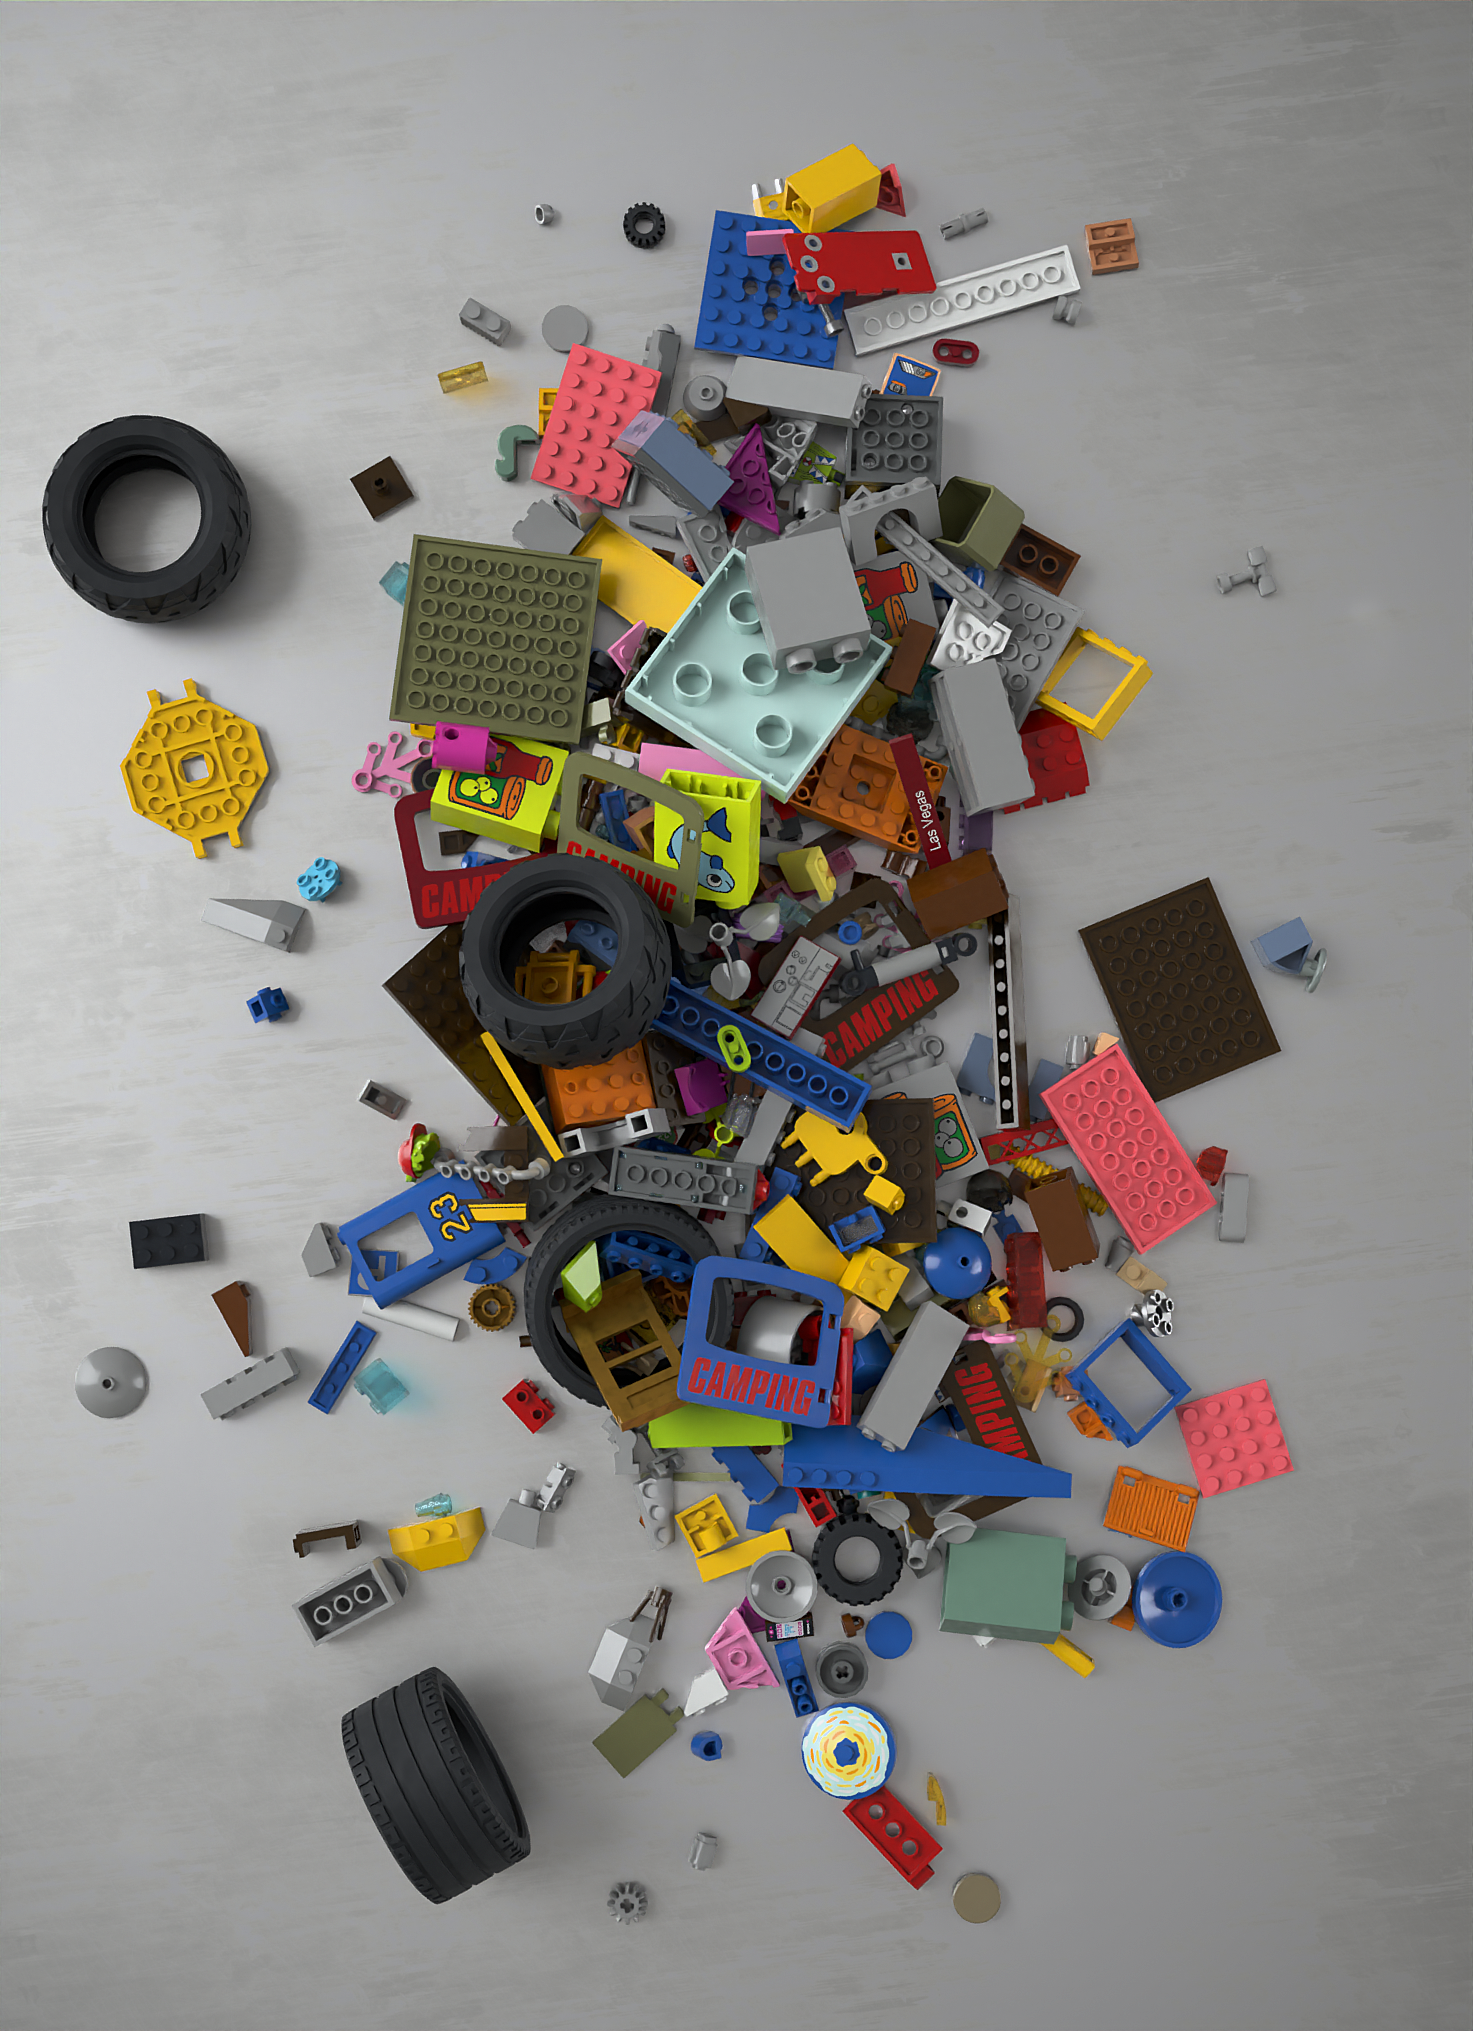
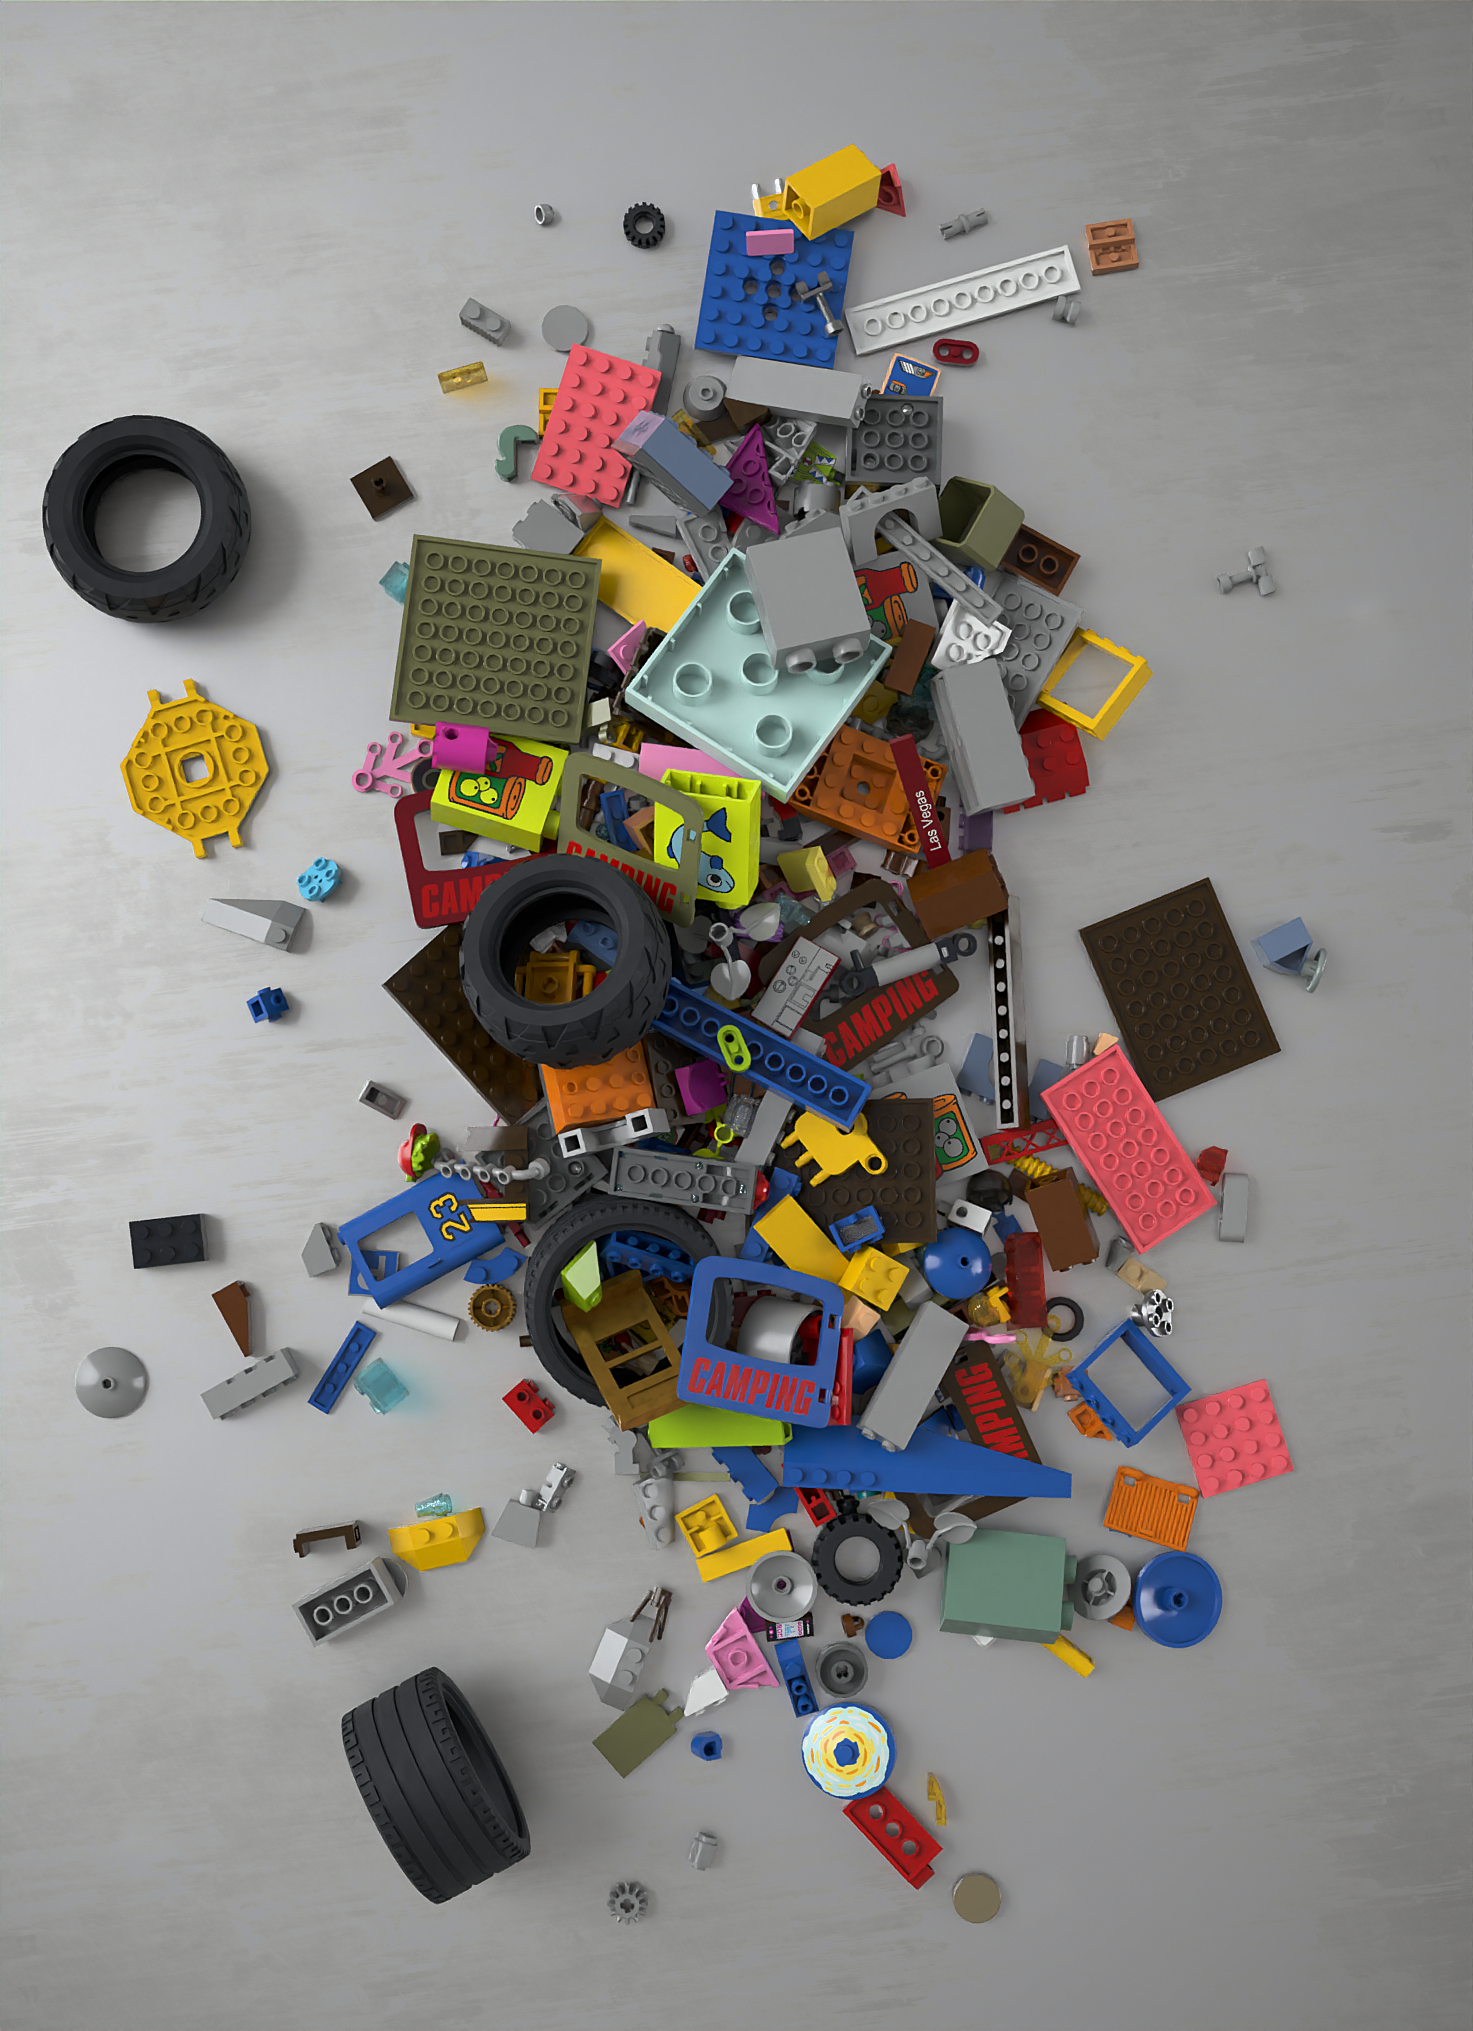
(522, 1096): yellow tile -> none
(850, 932): blue tile -> none
(858, 263): red piece -> none
(884, 1195): yellow brick -> none
(999, 1263): none -> light grey tile

